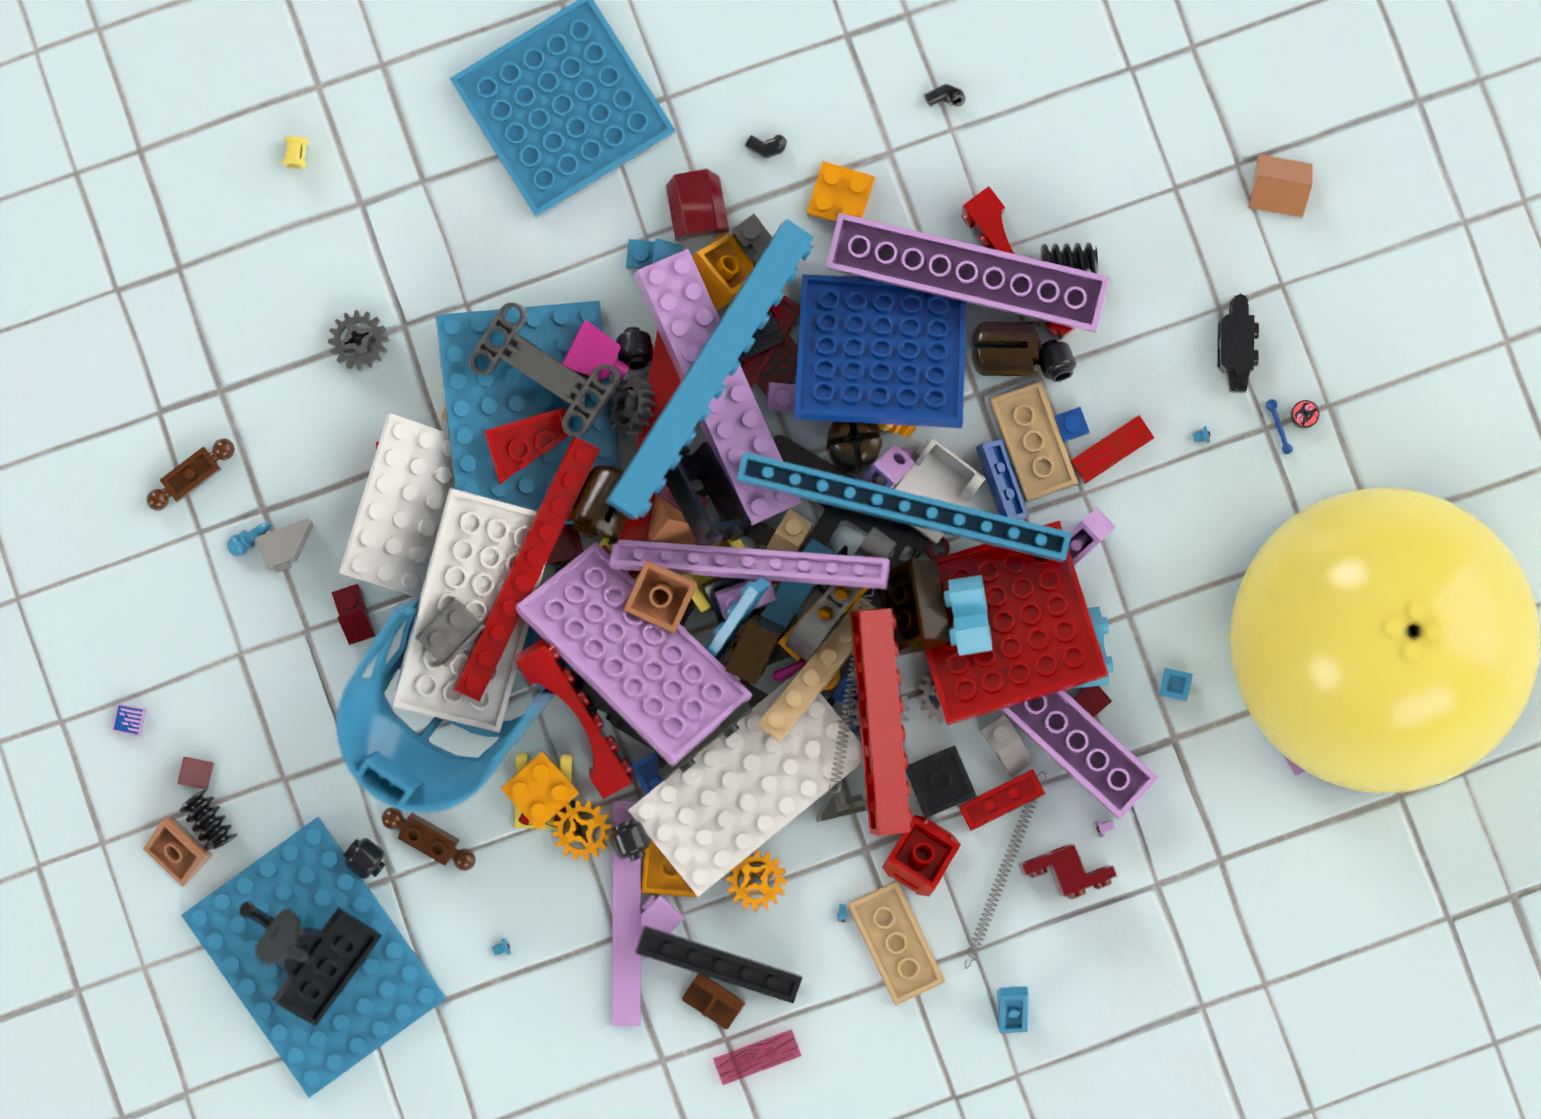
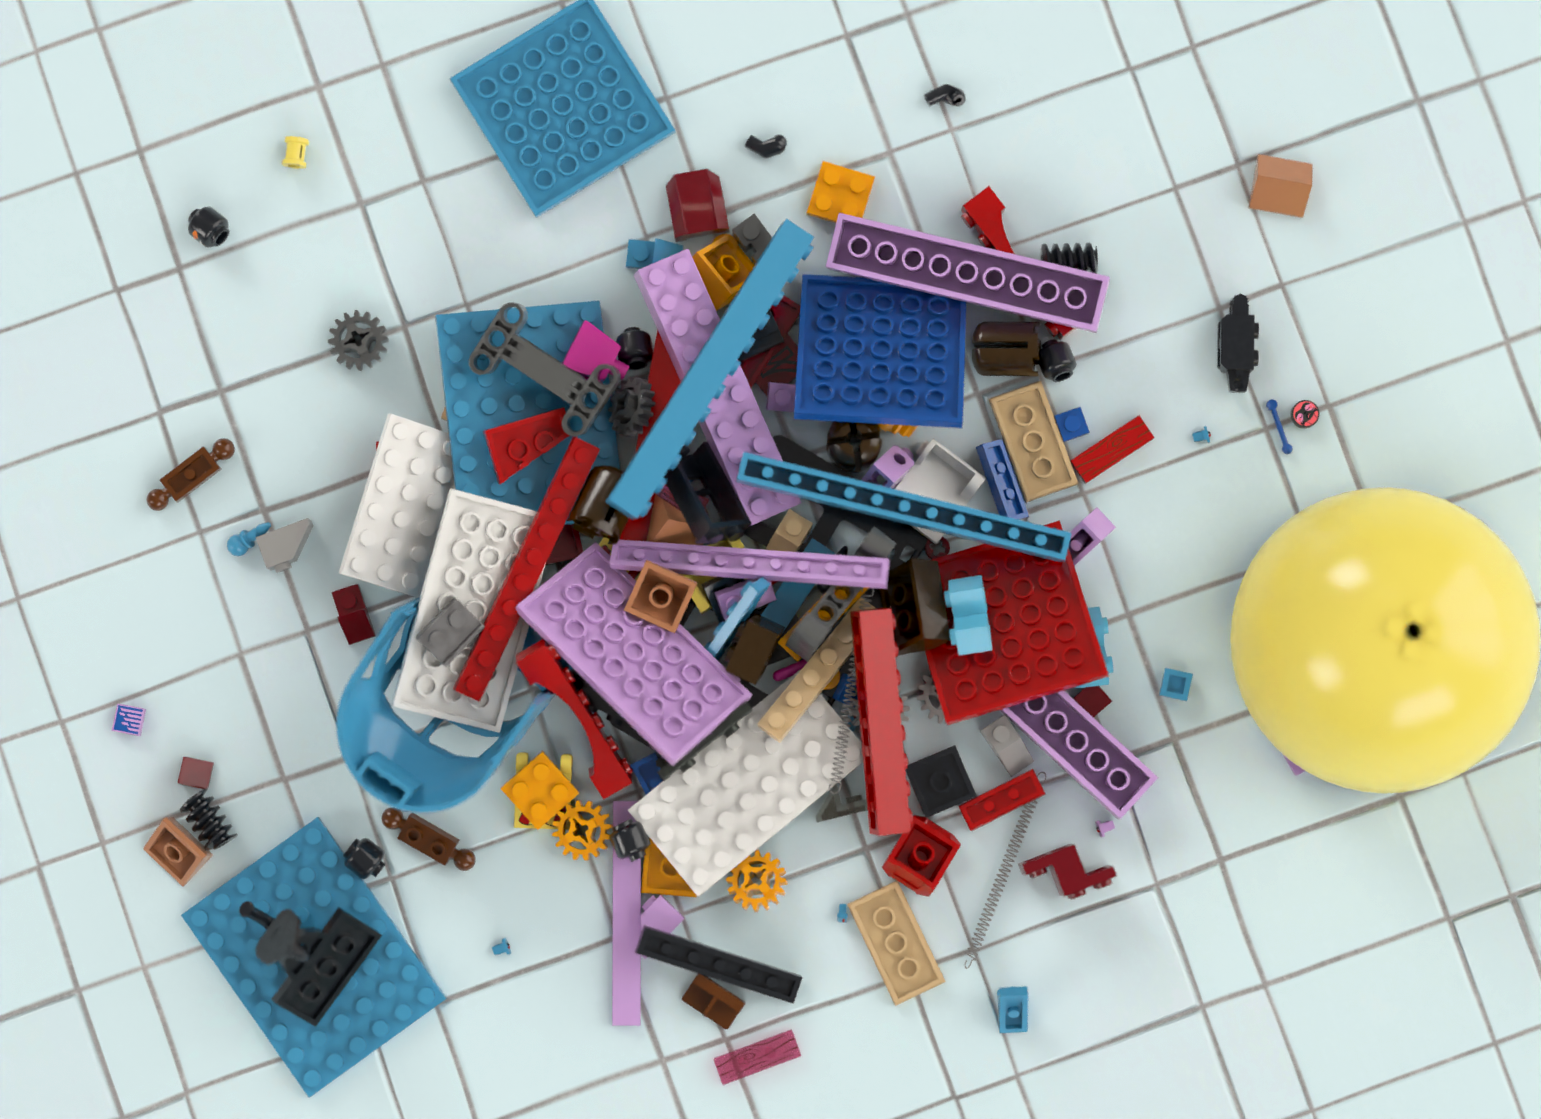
(208, 227): none -> black head

